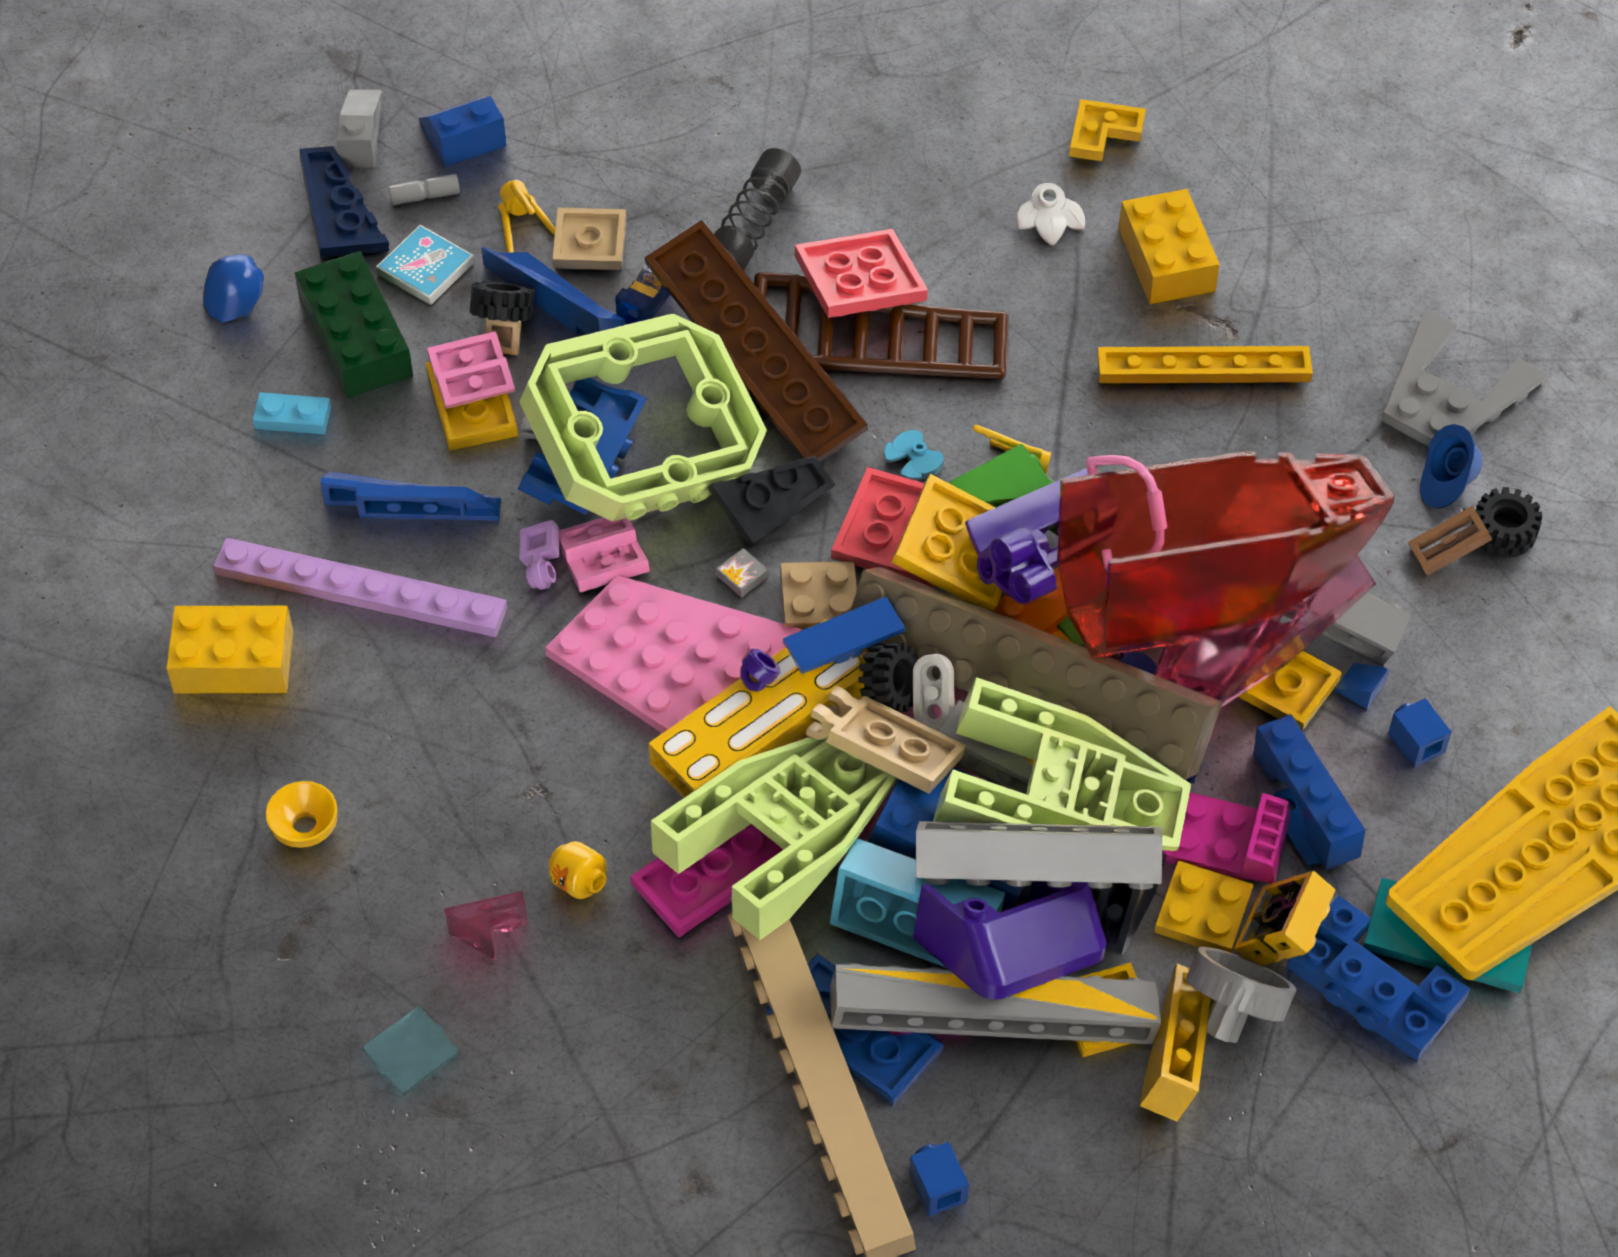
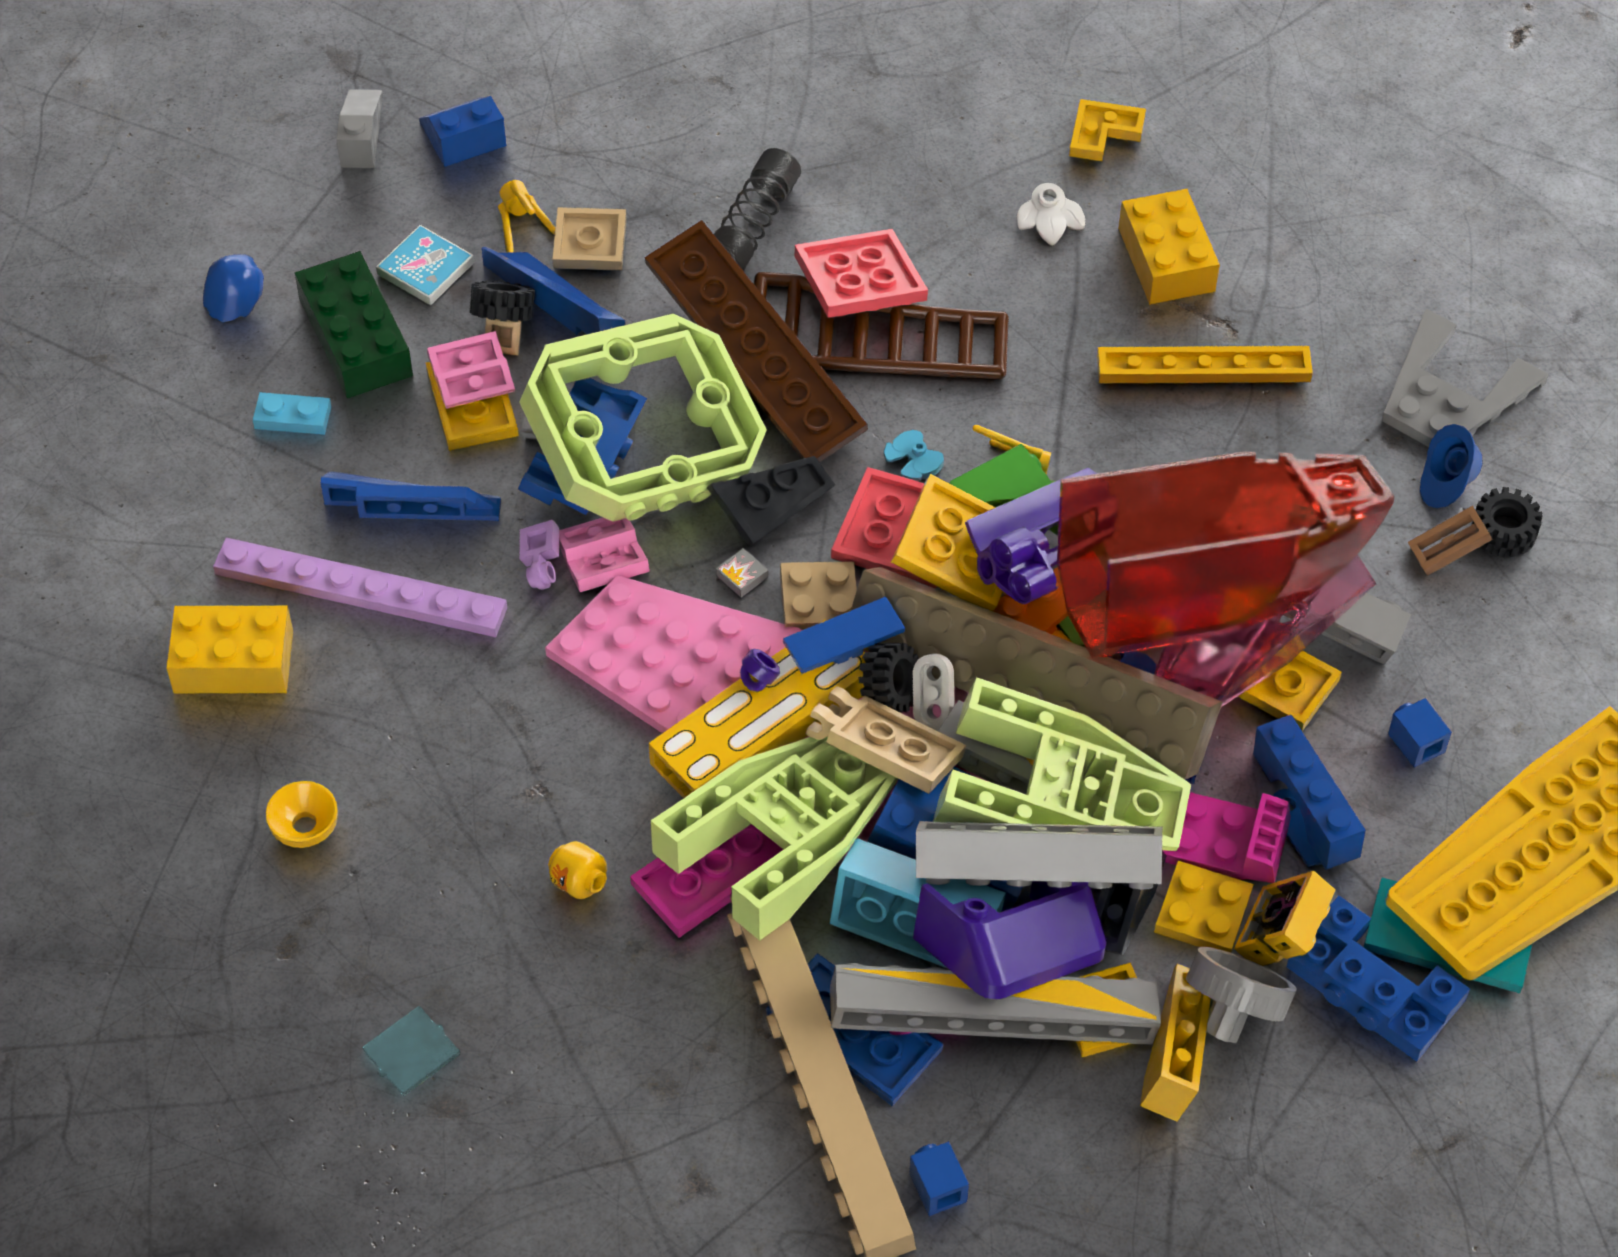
(338, 208): dark blue wing -> none
(429, 188): light grey piece -> none
(476, 920): clear pink slope -> none
(643, 295): clear blue leg -> none
(1154, 497): bright pink piece -> none
(1362, 683): blue slope -> none

